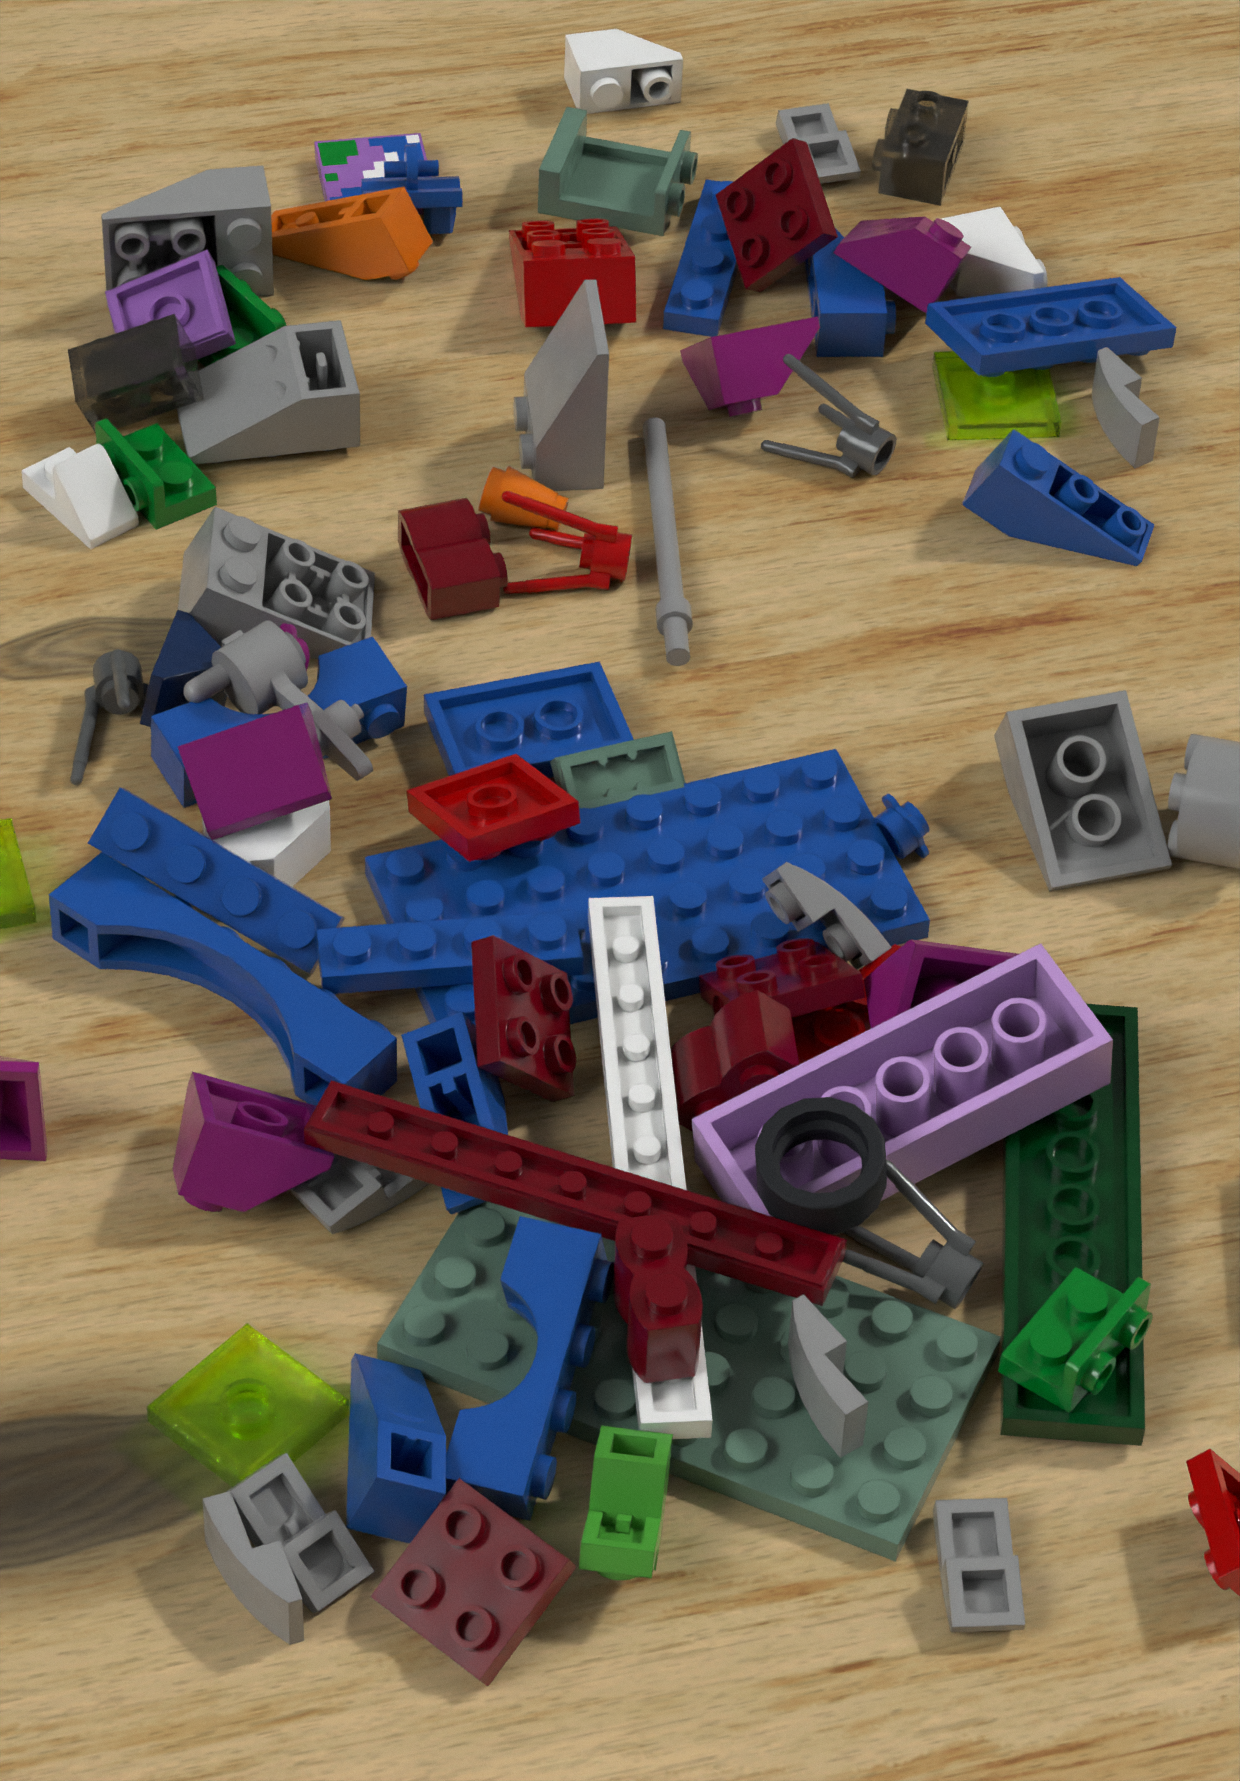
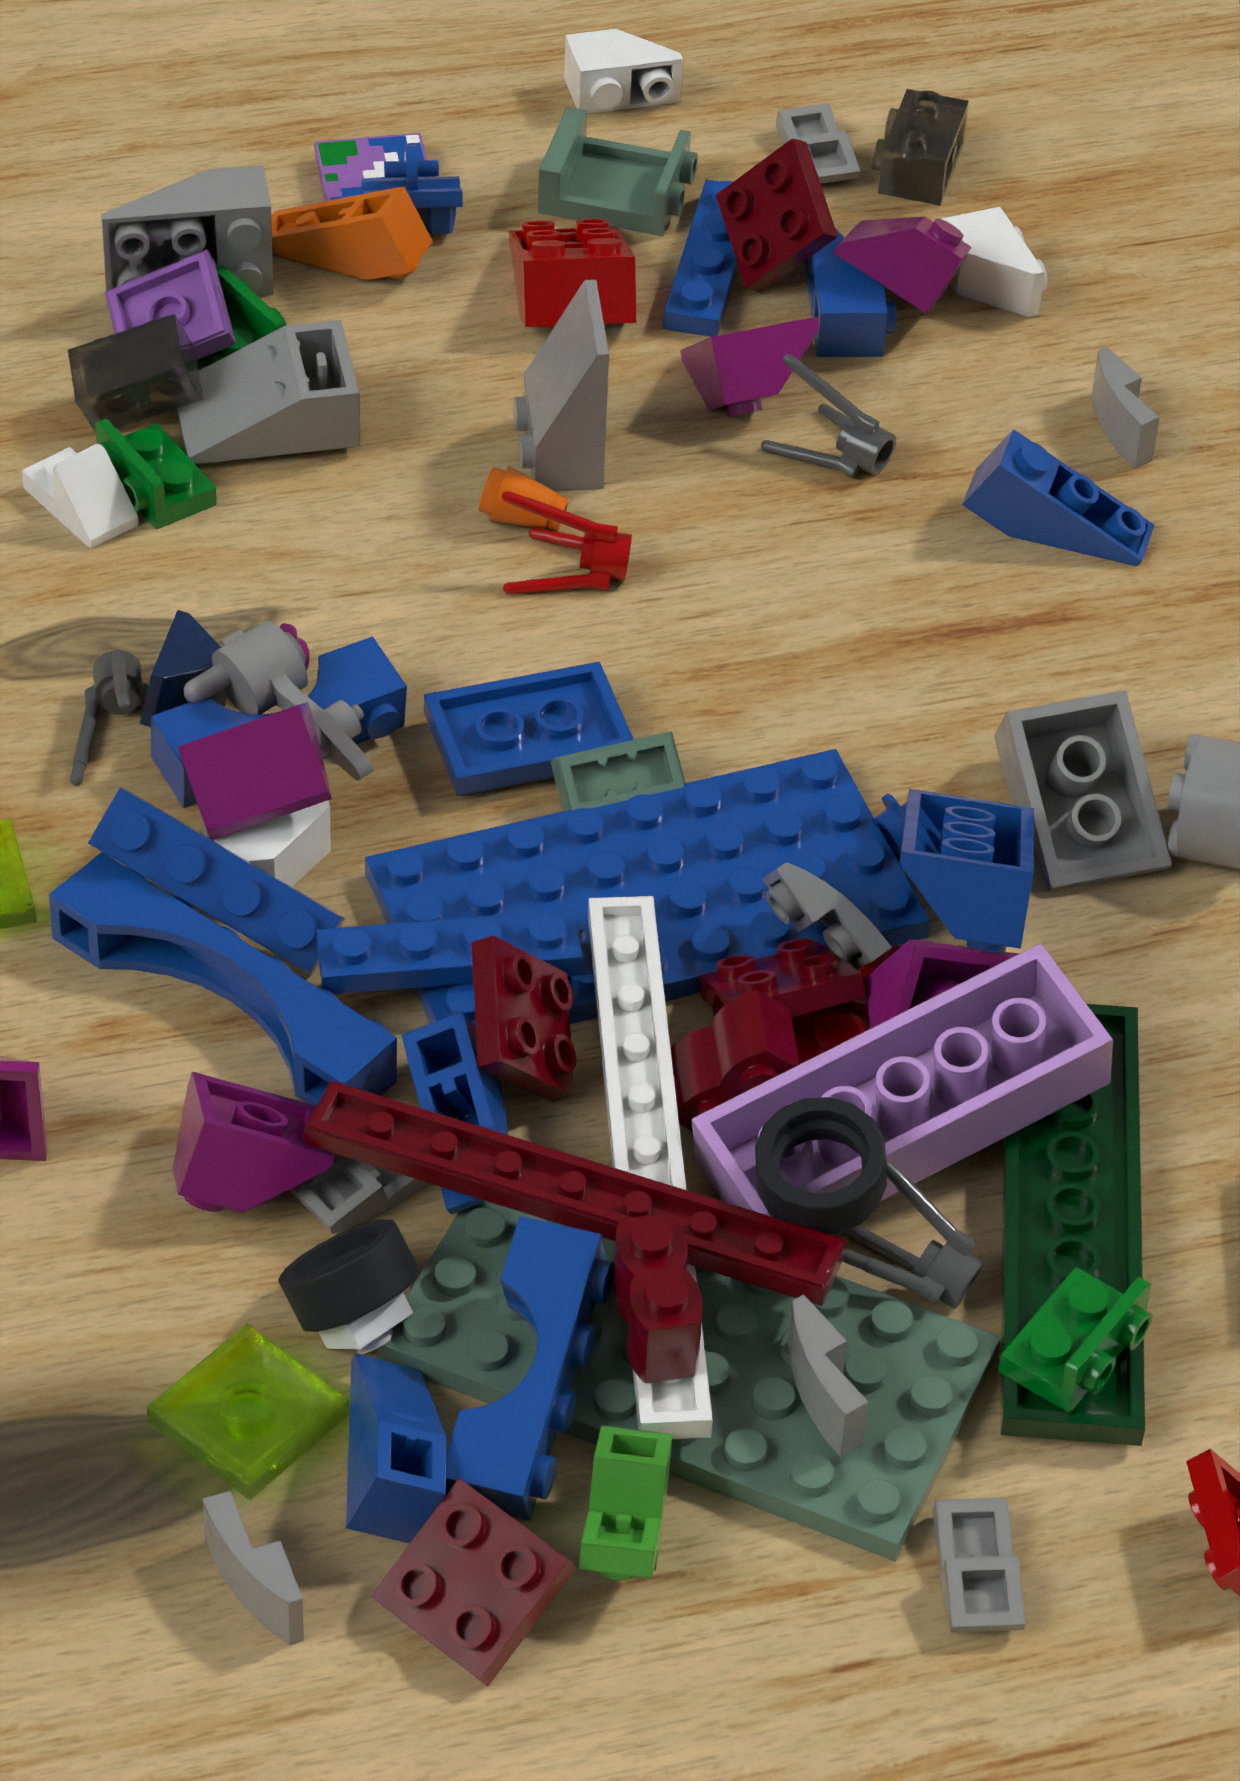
(250, 574): light grey slope -> none
(318, 1545): light grey slope -> none
(348, 1275): none -> black tyre
(369, 1330): none -> white plate
(451, 558): dark red brick -> none
(493, 807): red plate -> none
(672, 610): light grey bar -> none
(971, 865): none -> blue slope
(994, 406): clear neon green plate -> none
(1049, 326): blue plate -> none

